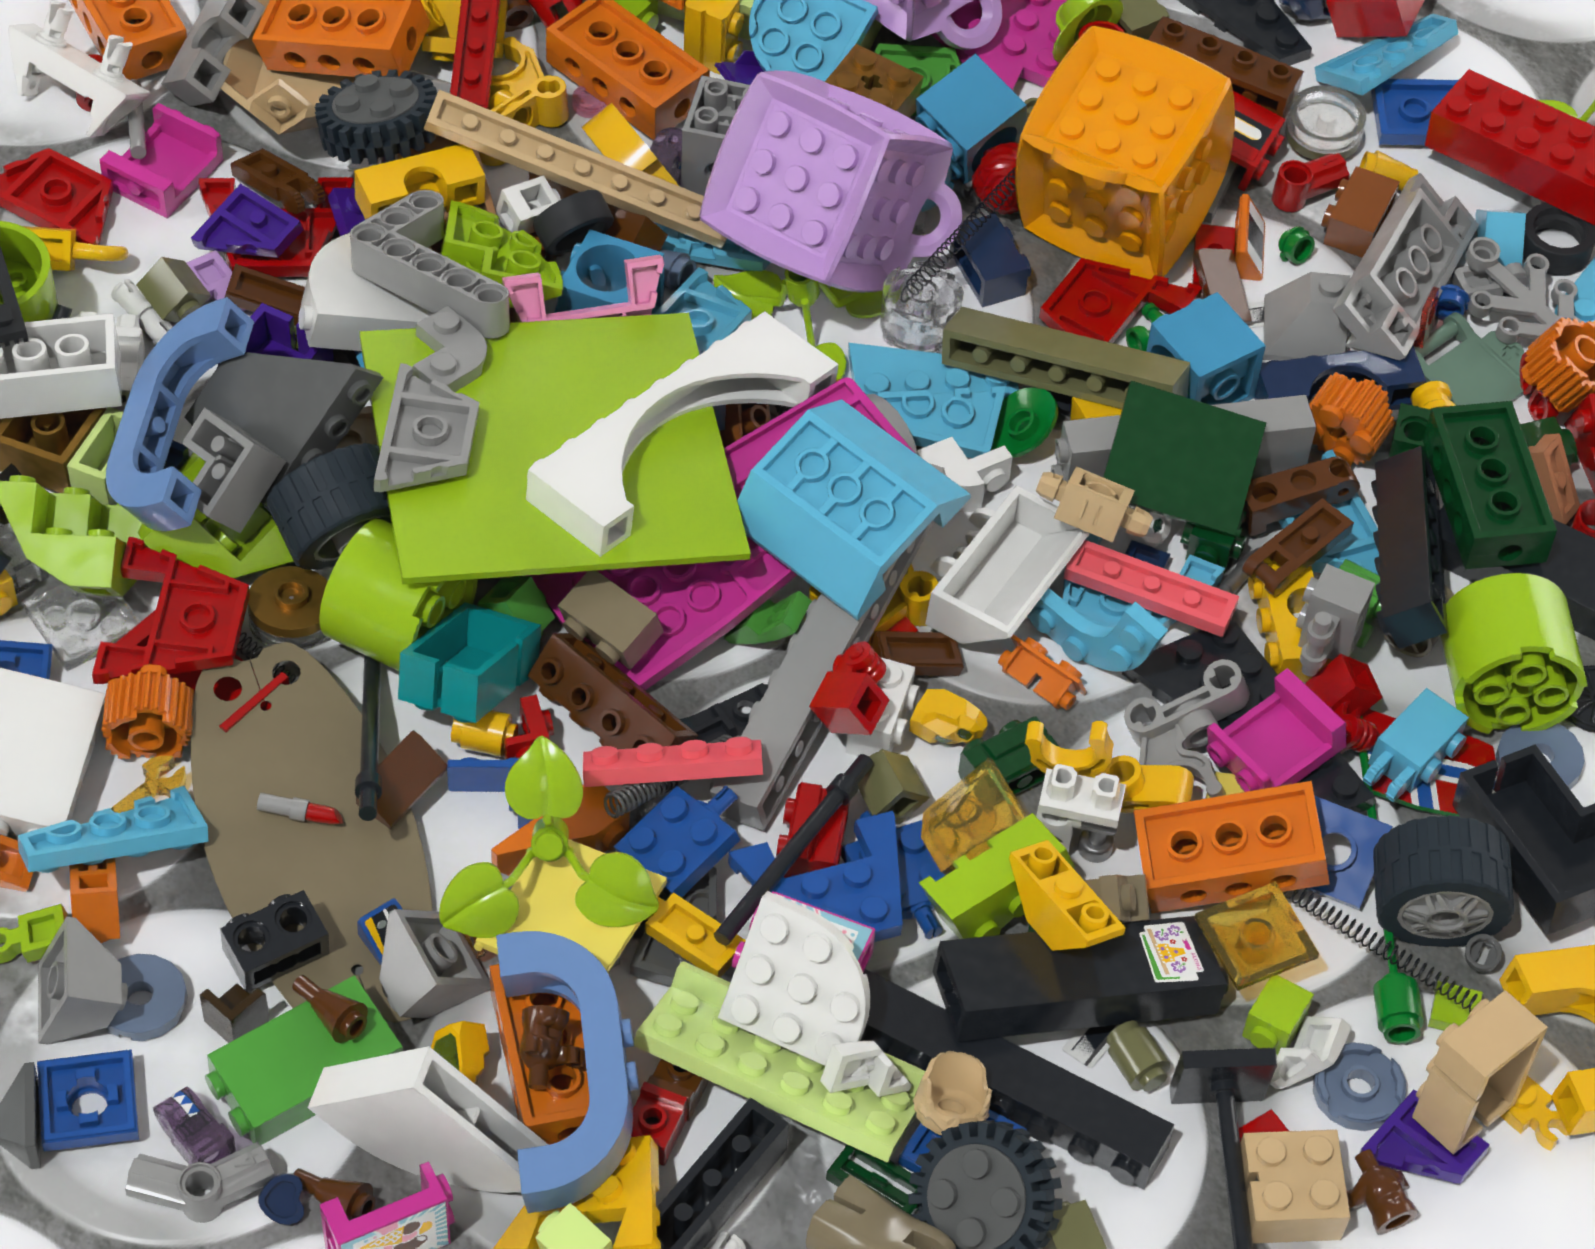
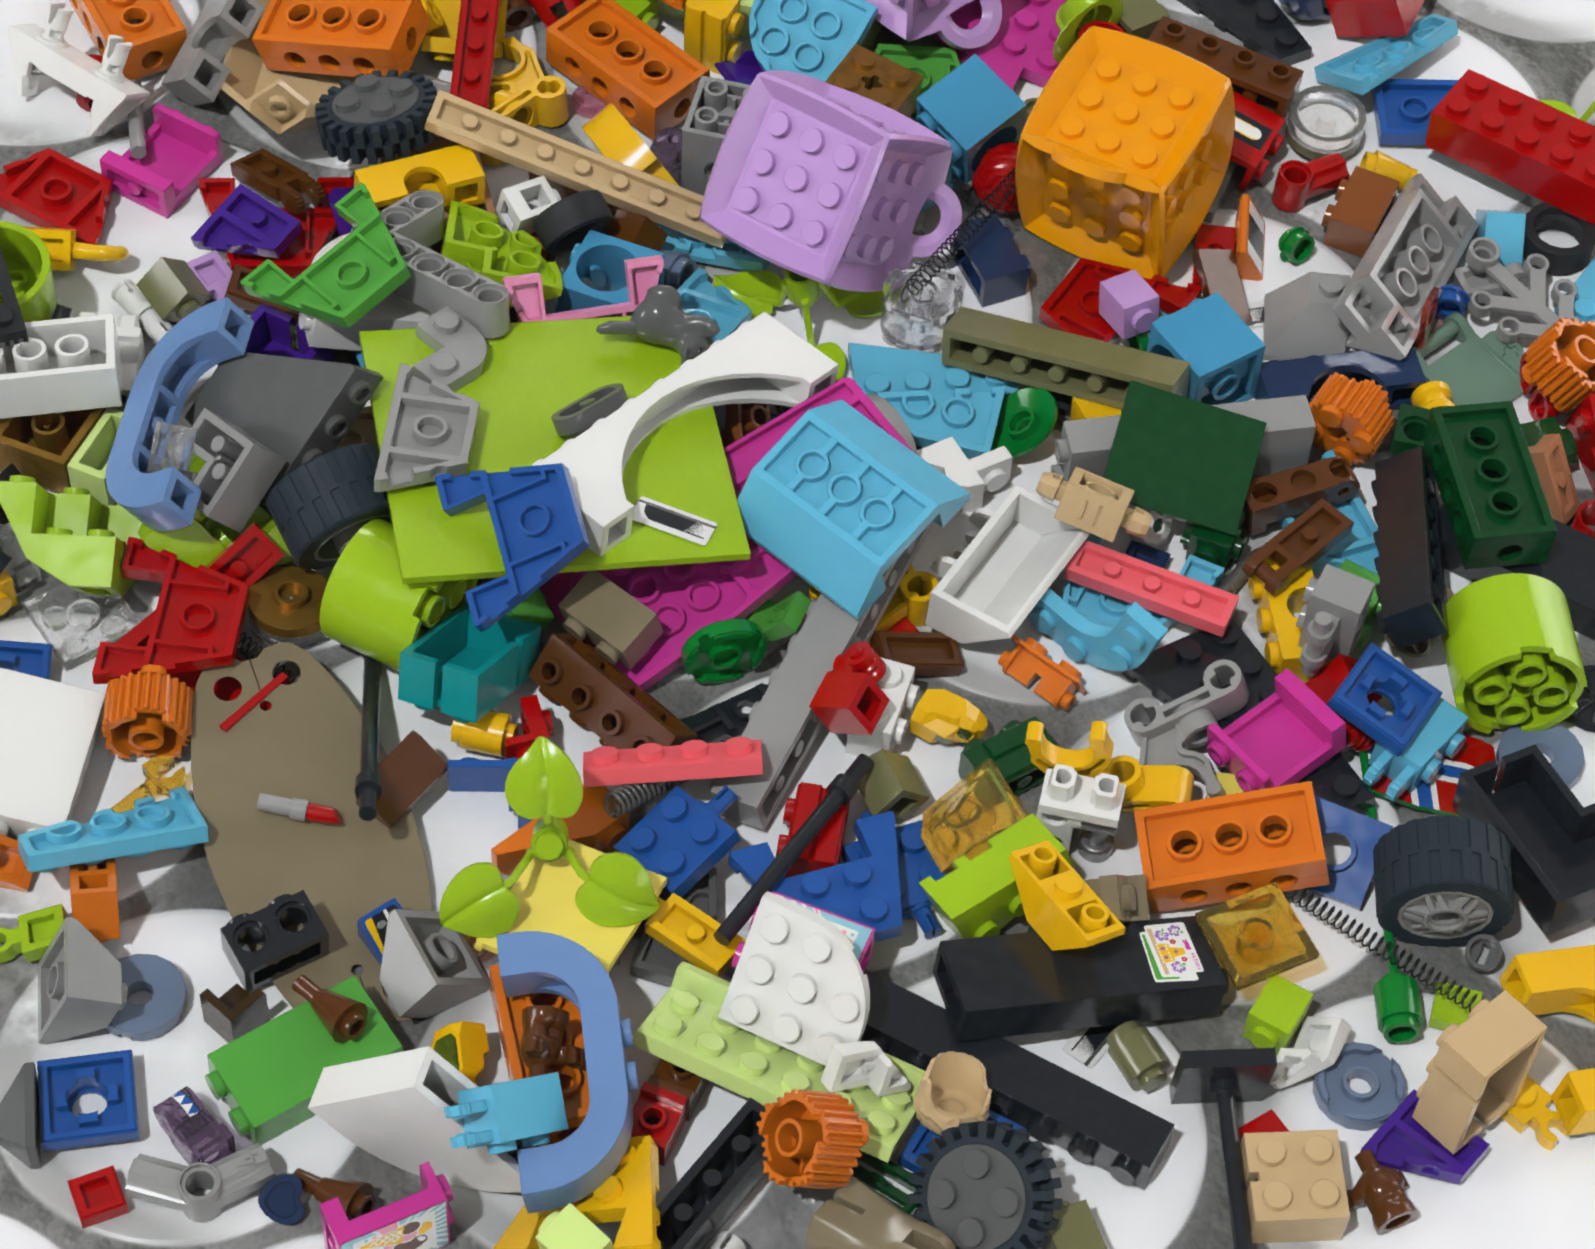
(98, 1196): none -> red tile
(172, 447): none -> clear bracket
(248, 556): none -> red plate
(346, 278): none -> bright green wing
(508, 1112): none -> medium azure hinge
(534, 526): none -> blue wing
(585, 411): none -> dark grey plate
(663, 323): none -> dark grey animal
(673, 520): none -> sticker
(723, 650): none -> green tile
(811, 1139): none -> orange brick
(1128, 304): none -> lavender brick
(1407, 692): none -> blue piece

